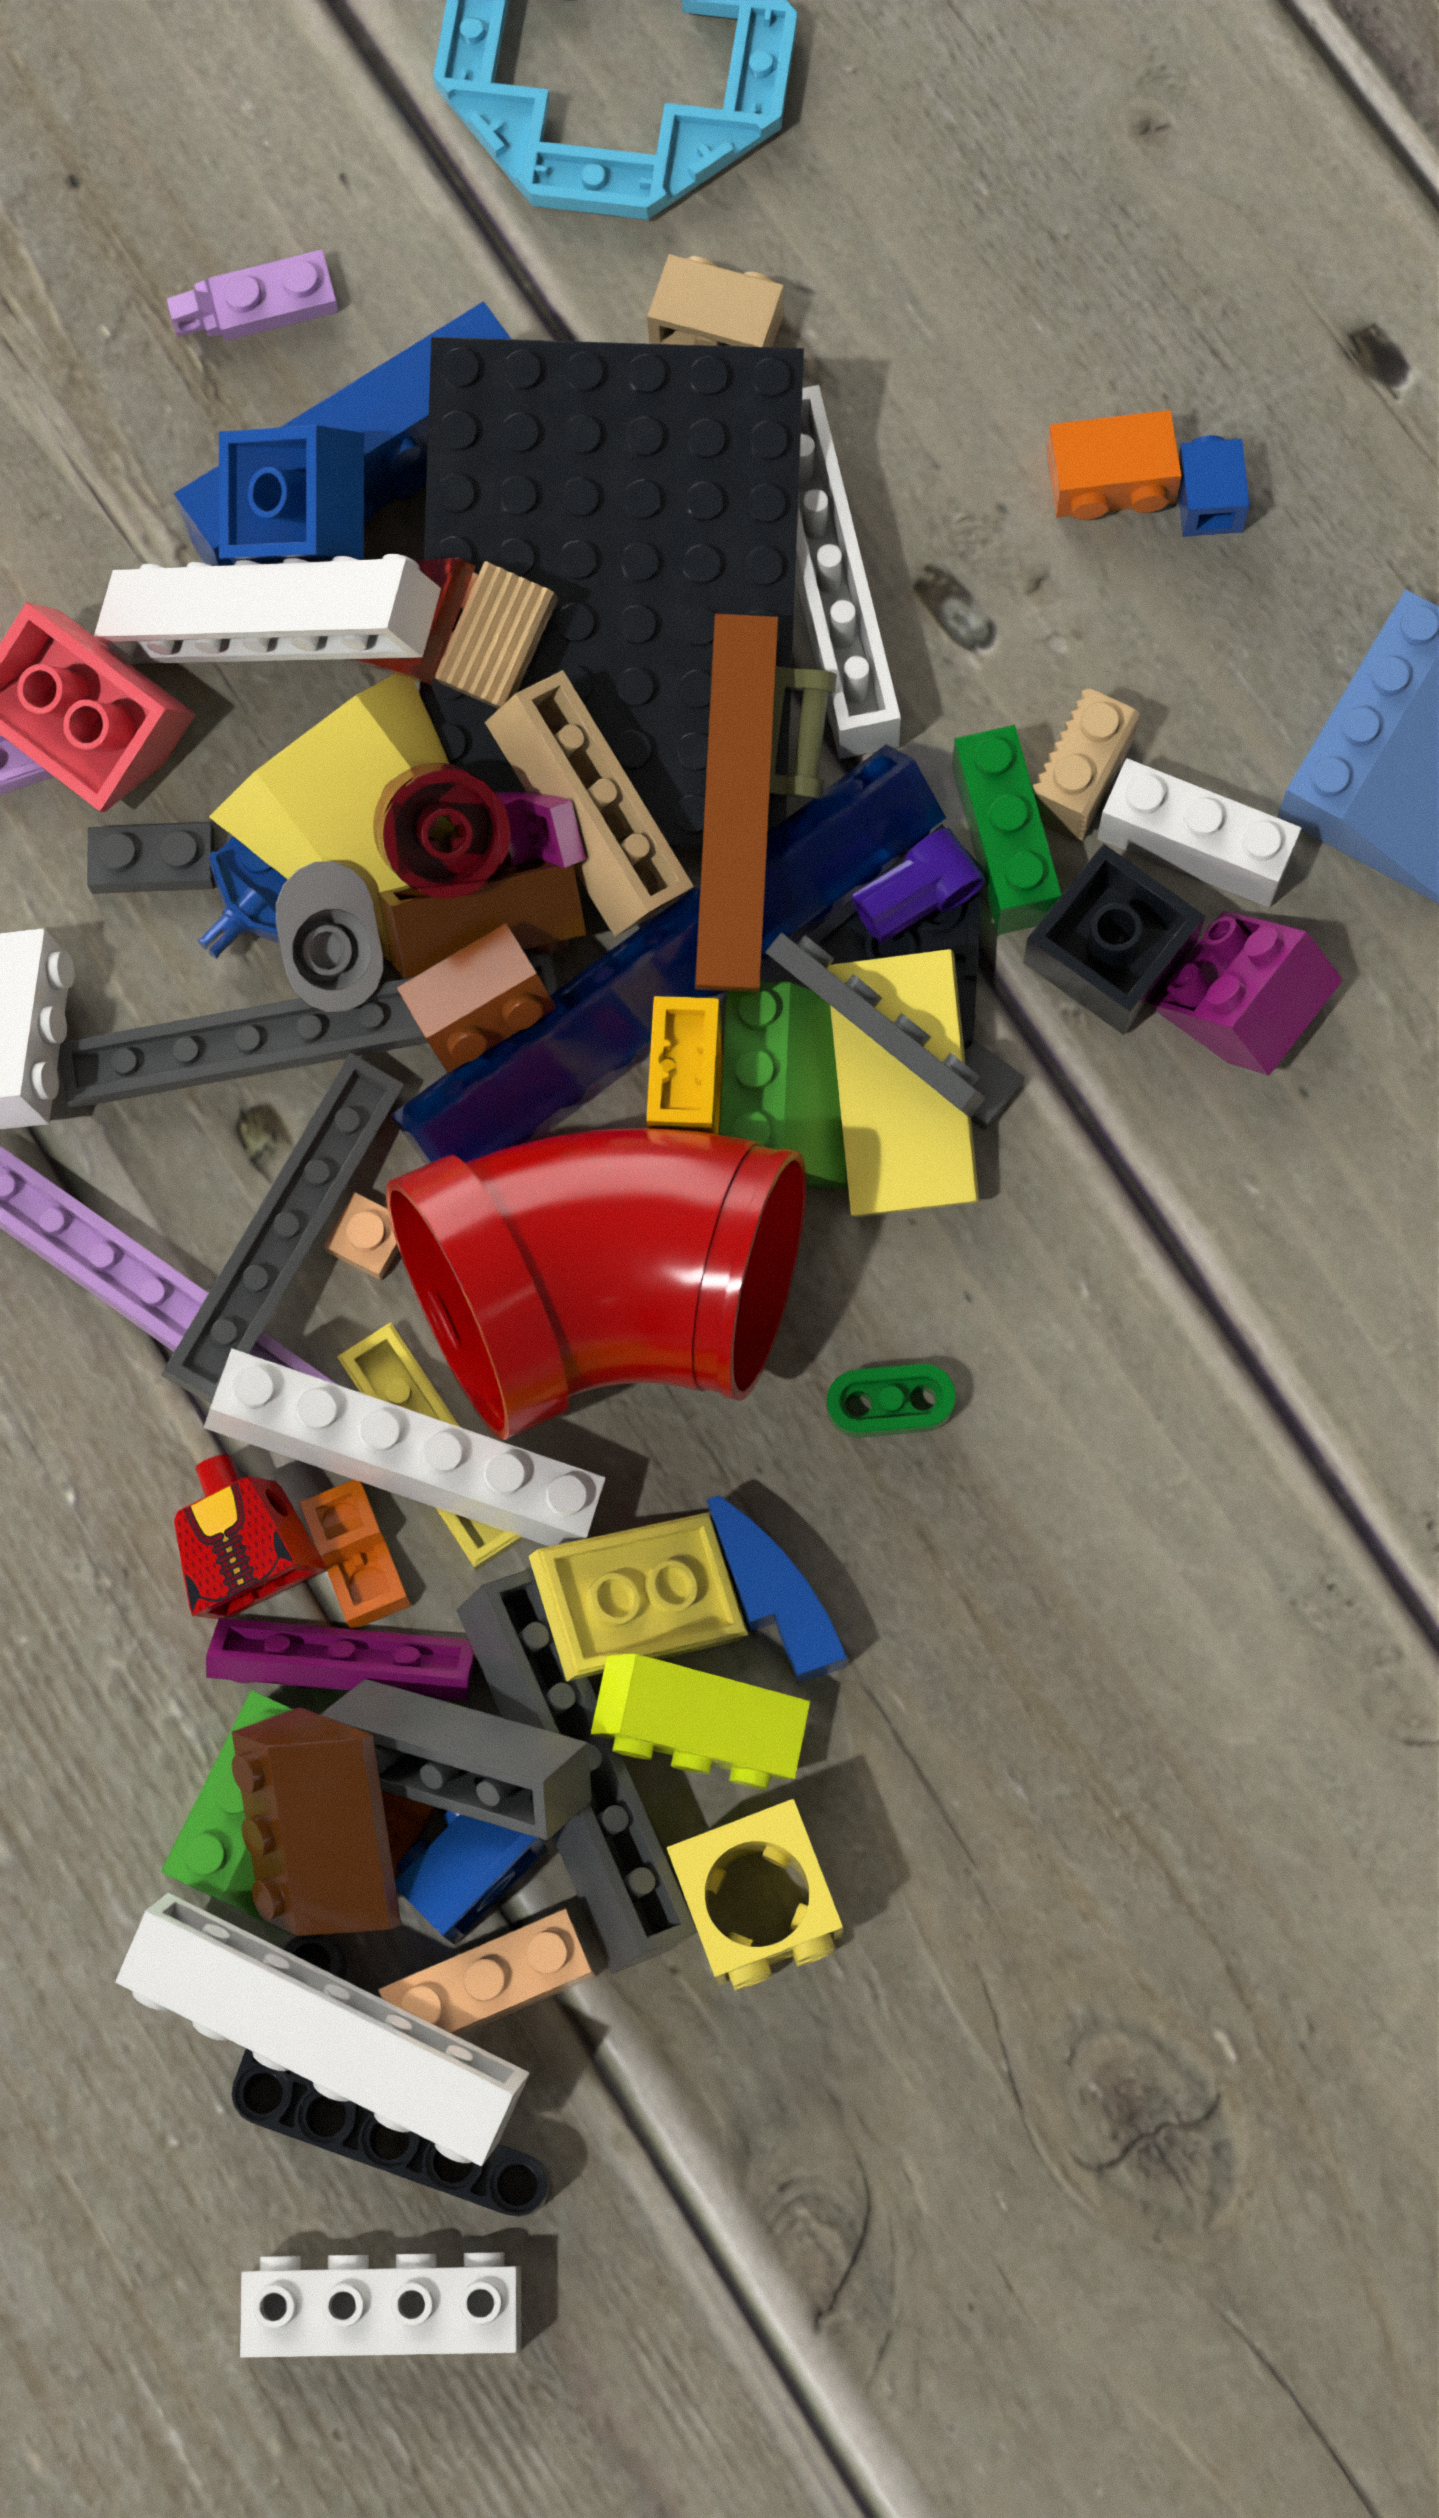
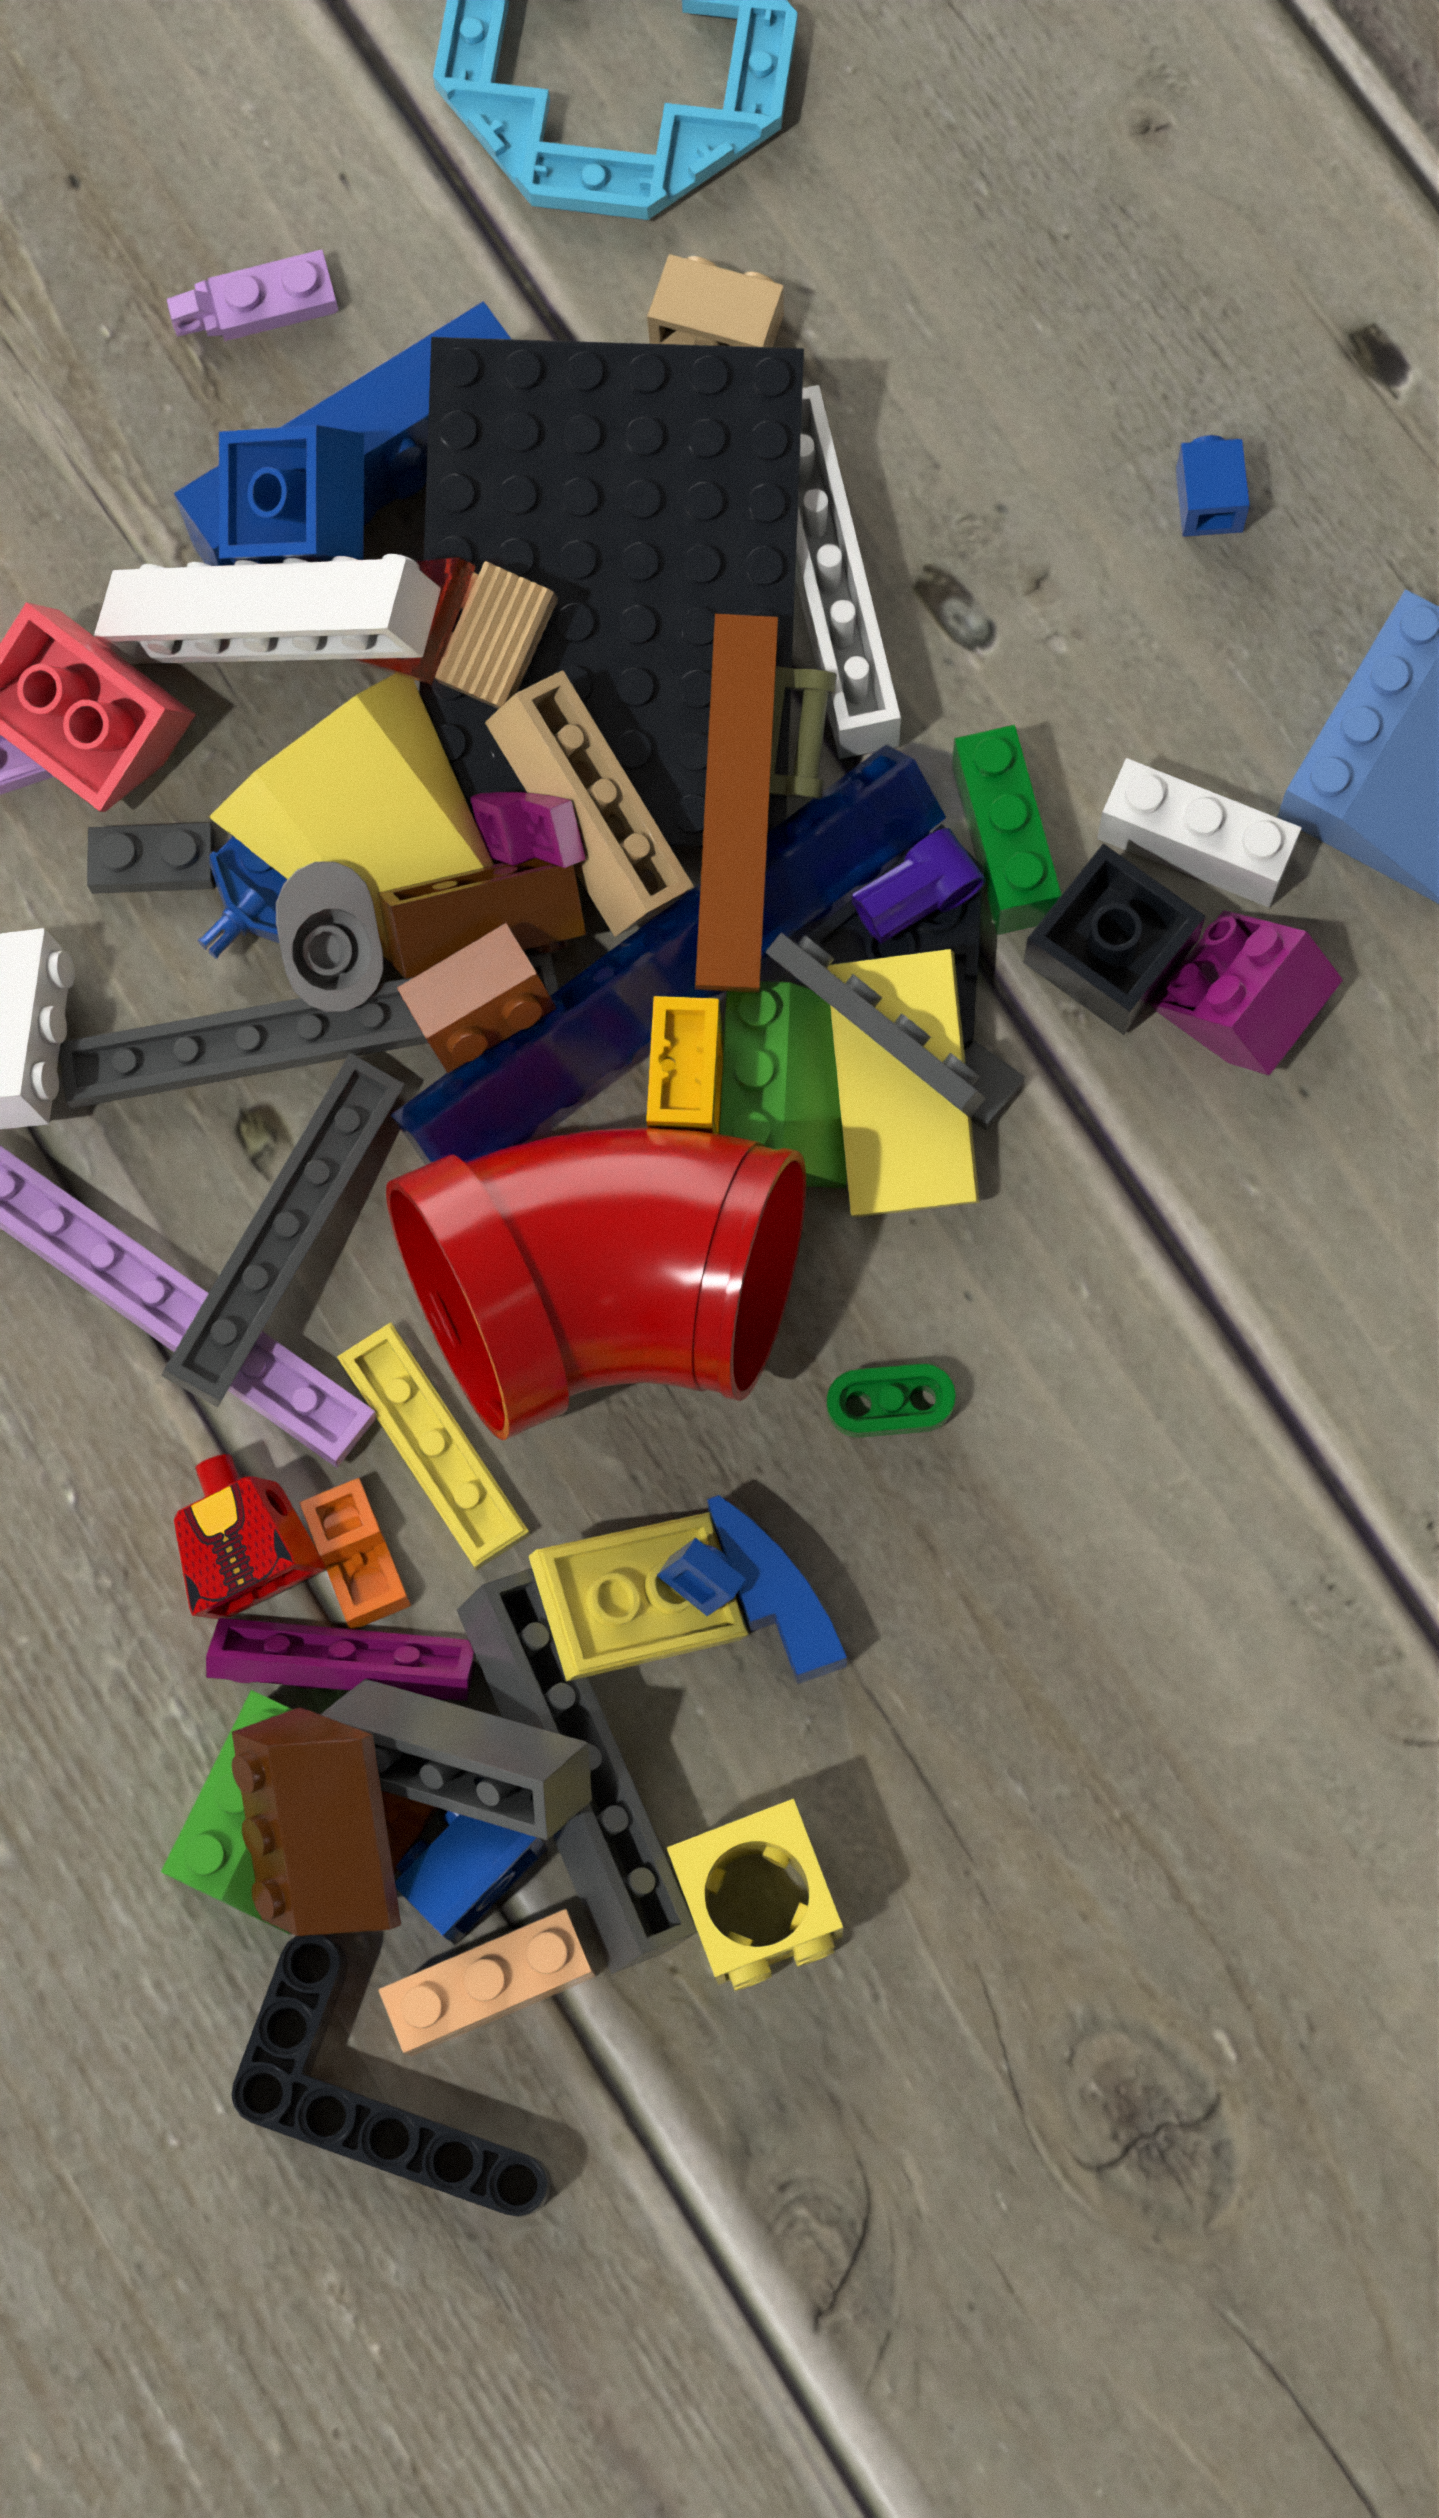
(322, 2029): white brick -> none
(364, 1237): light nougat plate -> none
(381, 2309): white brick -> none
(403, 1451): white brick -> none
(468, 854): dark red brick -> none
(699, 1720): neon yellow brick -> none
(702, 1576): none -> blue plate
(1084, 763): tan brick -> none
(1113, 464): orange brick -> none

